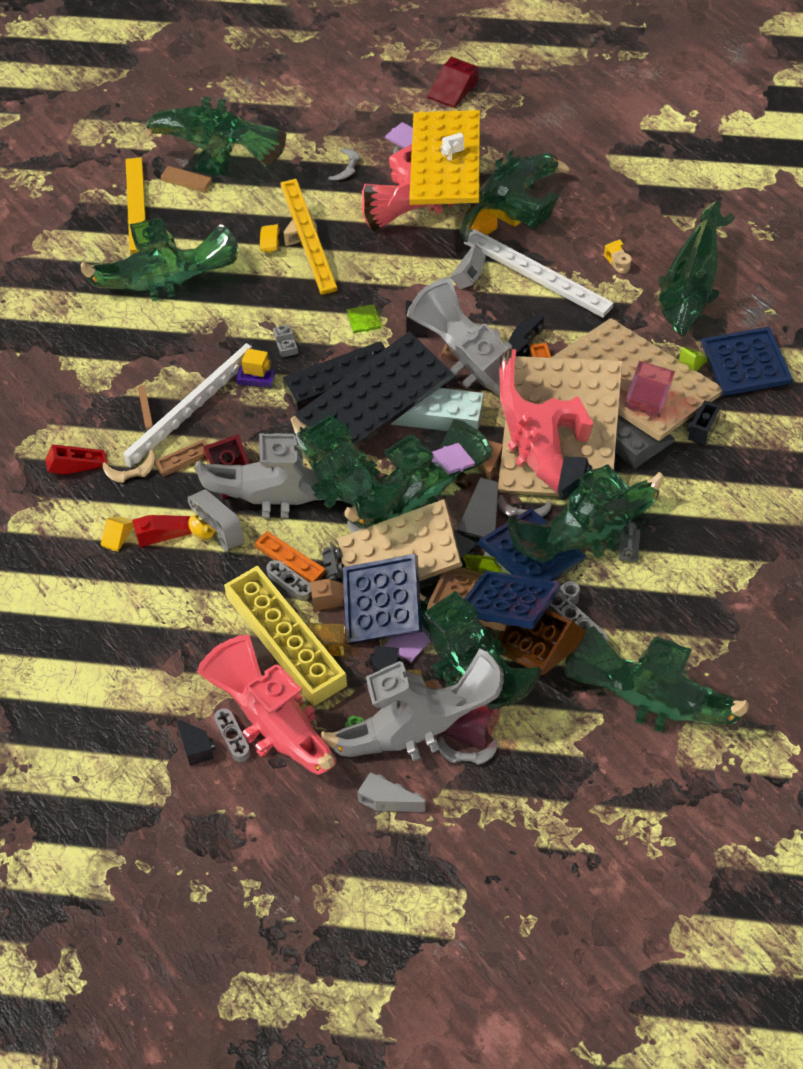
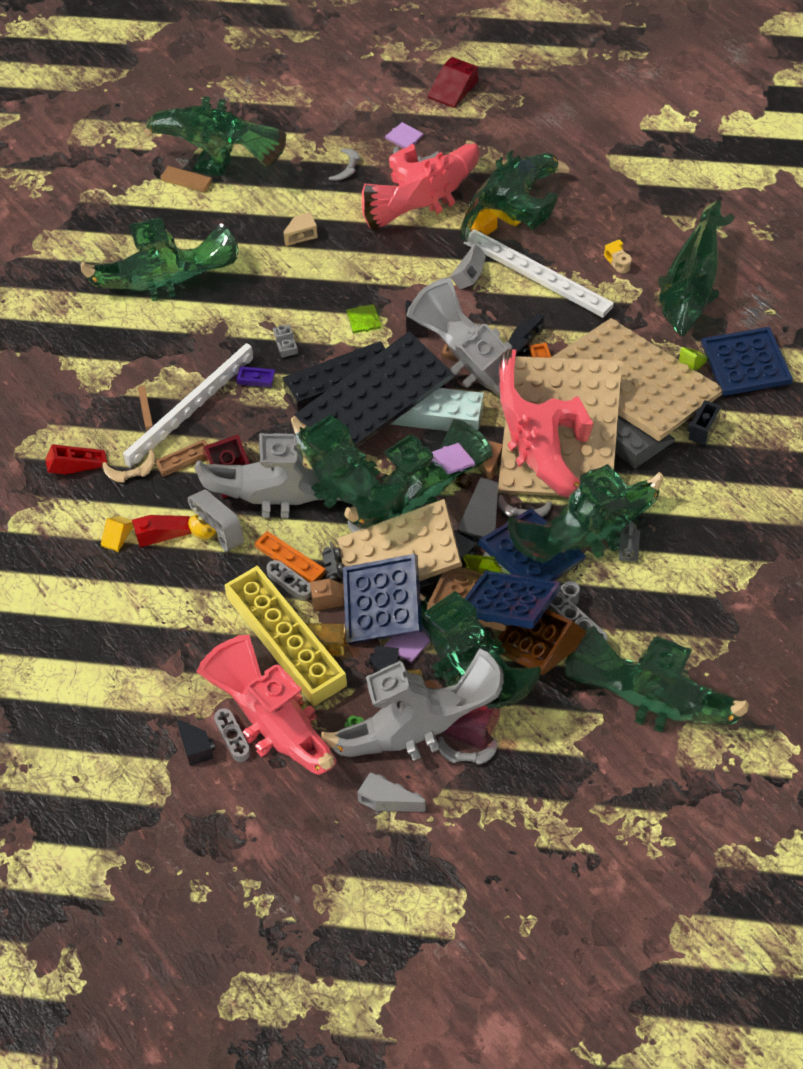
(135, 195): yellow tile -> none
(255, 362): yellow brick -> none
(269, 238): yellow slope -> none
(308, 237): yellow tile -> none
(432, 175): yellow plate -> none
(452, 144): white bracket -> none
(570, 473): black slope -> none
(649, 389): clear pink slope -> none

